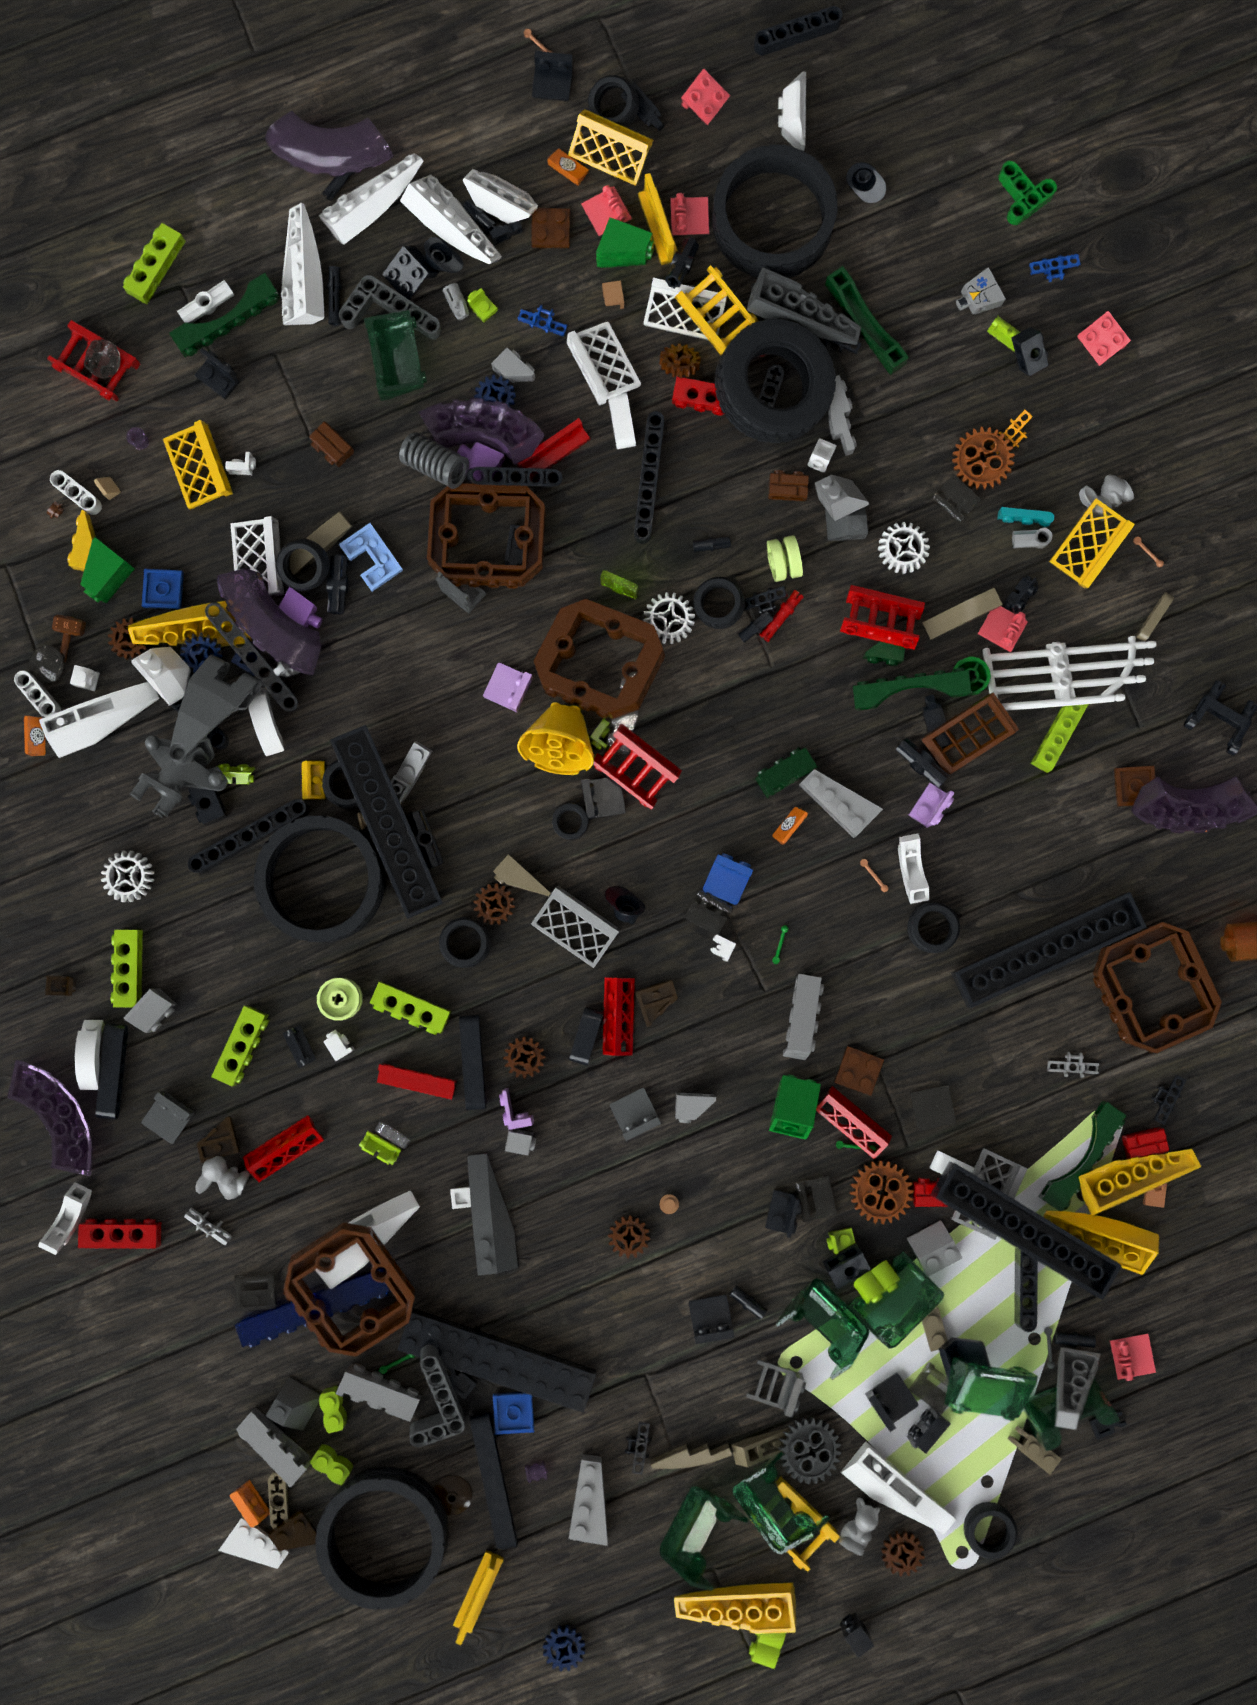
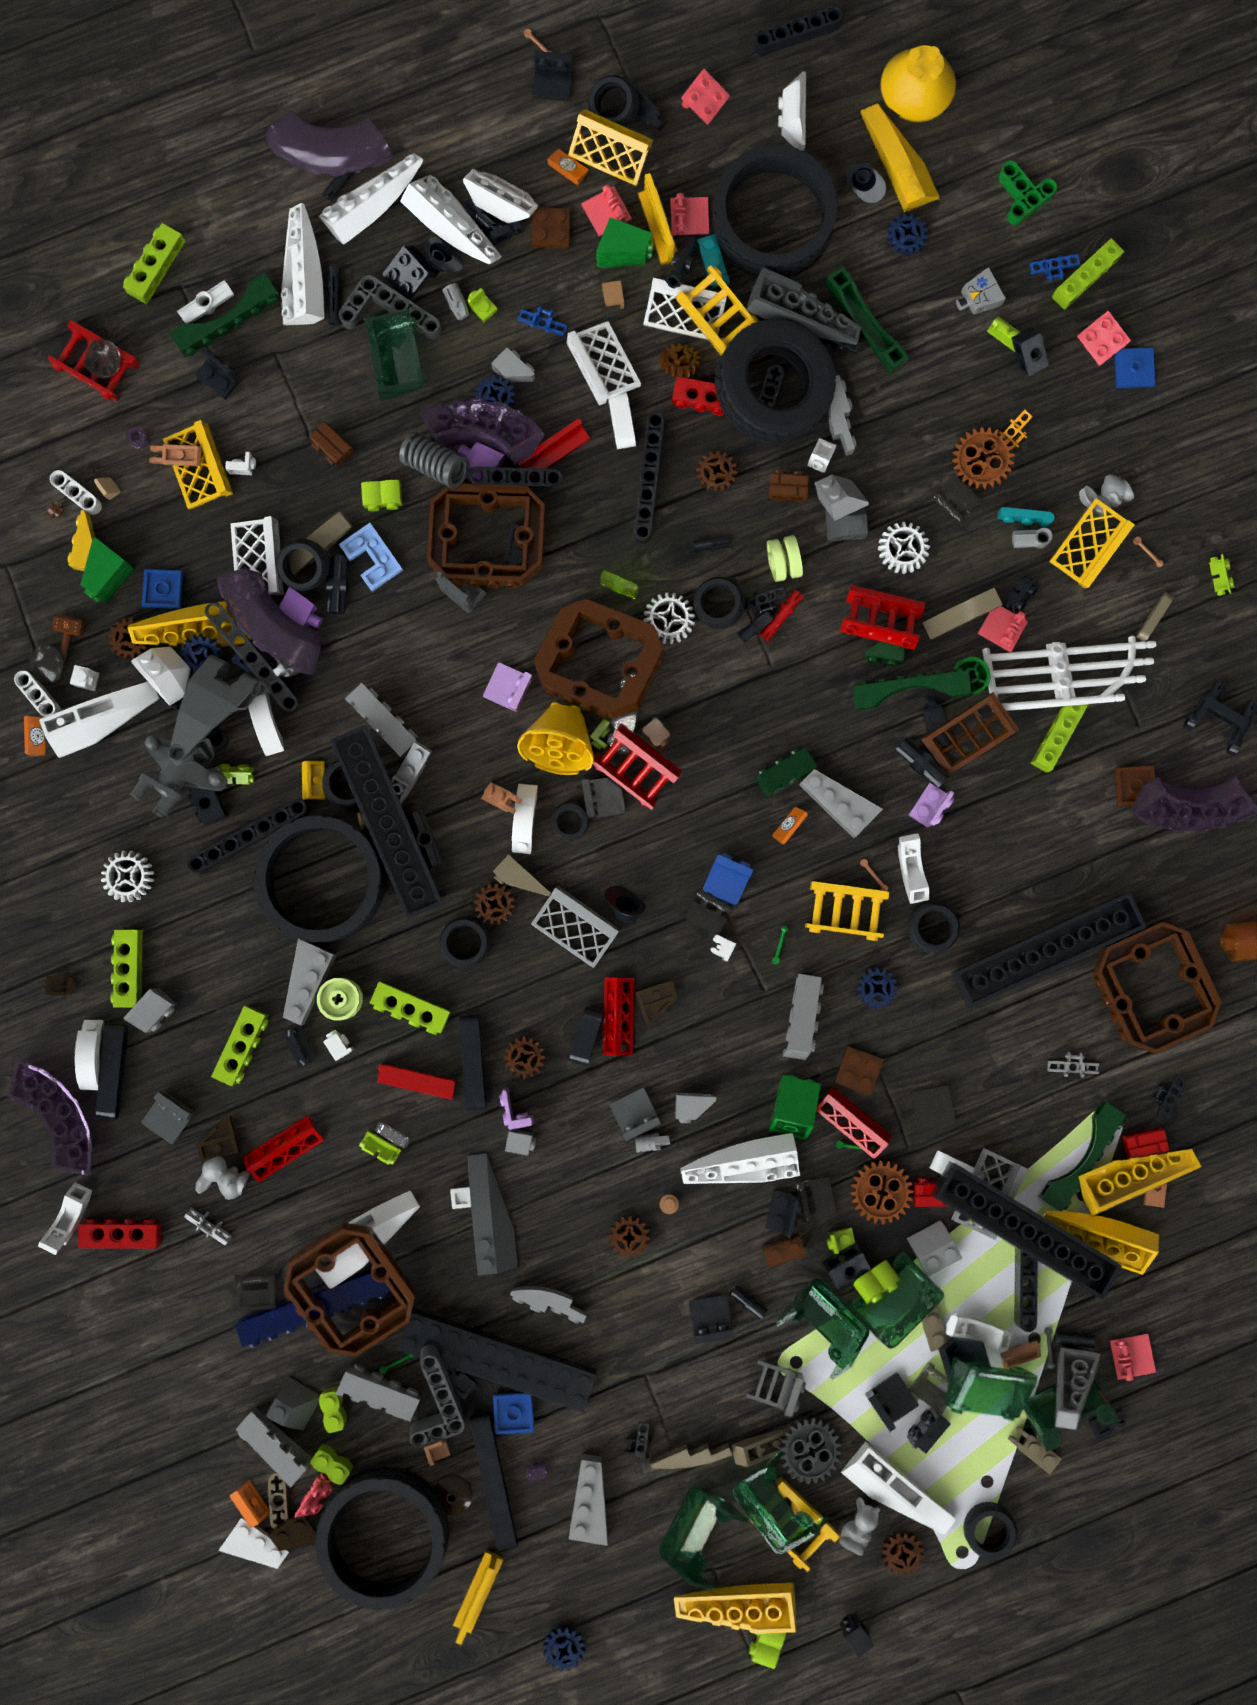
(177, 455): none -> nougat hinge
(307, 976): none -> light grey wedge
(315, 1497): none -> coral hinge
(381, 494): none -> lime brick
(381, 719): none -> light grey wedge
(437, 1451): none -> medium nougat panel
(500, 797): none -> nougat hinge
(524, 819): none -> white arch
(540, 1298): none -> light grey slope
(651, 1142): none -> light grey hinge
(656, 735): none -> reddish brown brick
(709, 468): none -> reddish brown gear
(712, 256): none -> teal plate
(746, 1162): none -> white wedge
(783, 1250): none -> reddish brown brick
(858, 895): none -> yellow fence
(886, 979): none -> dark blue gear
(900, 160): none -> yellow wedge
(901, 228): none -> dark blue gear
(918, 83): none -> yellow cone
(976, 1329): none -> white arch
(1020, 1354): none -> nougat plate
(1087, 274): none -> lime brick
(1134, 368): none -> blue plate
(1224, 582): none -> lime hinge

